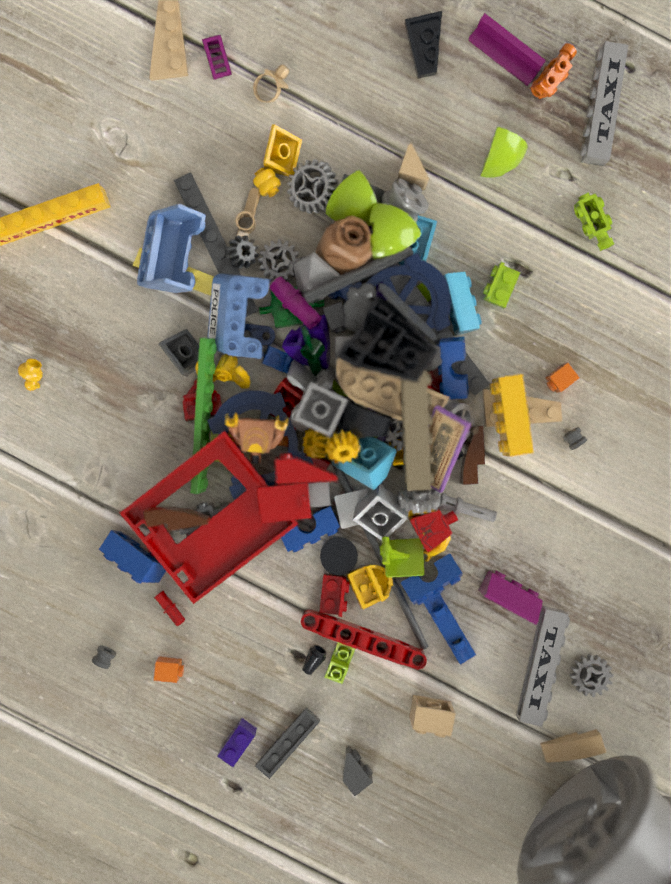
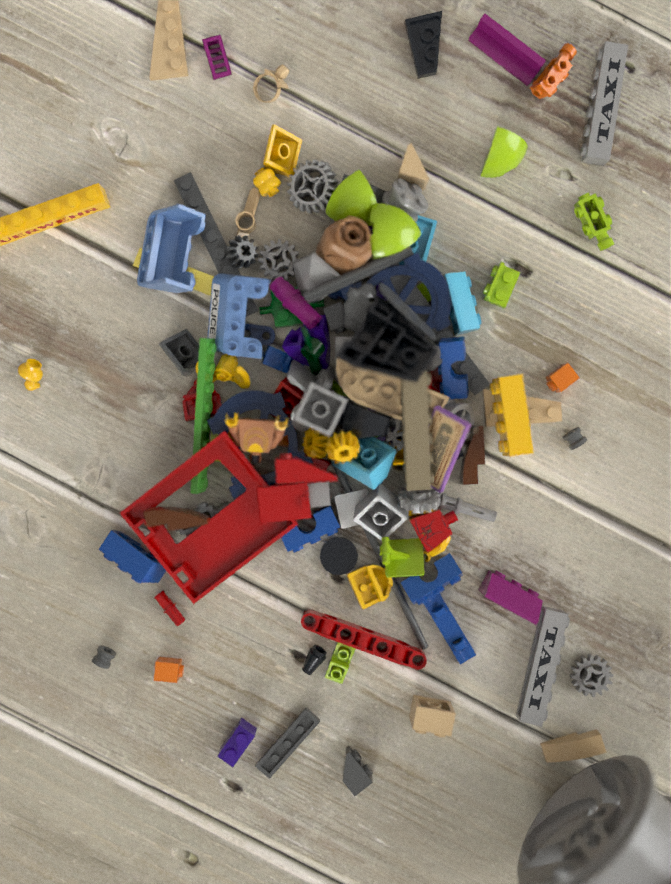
(333, 594): red bracket -> none

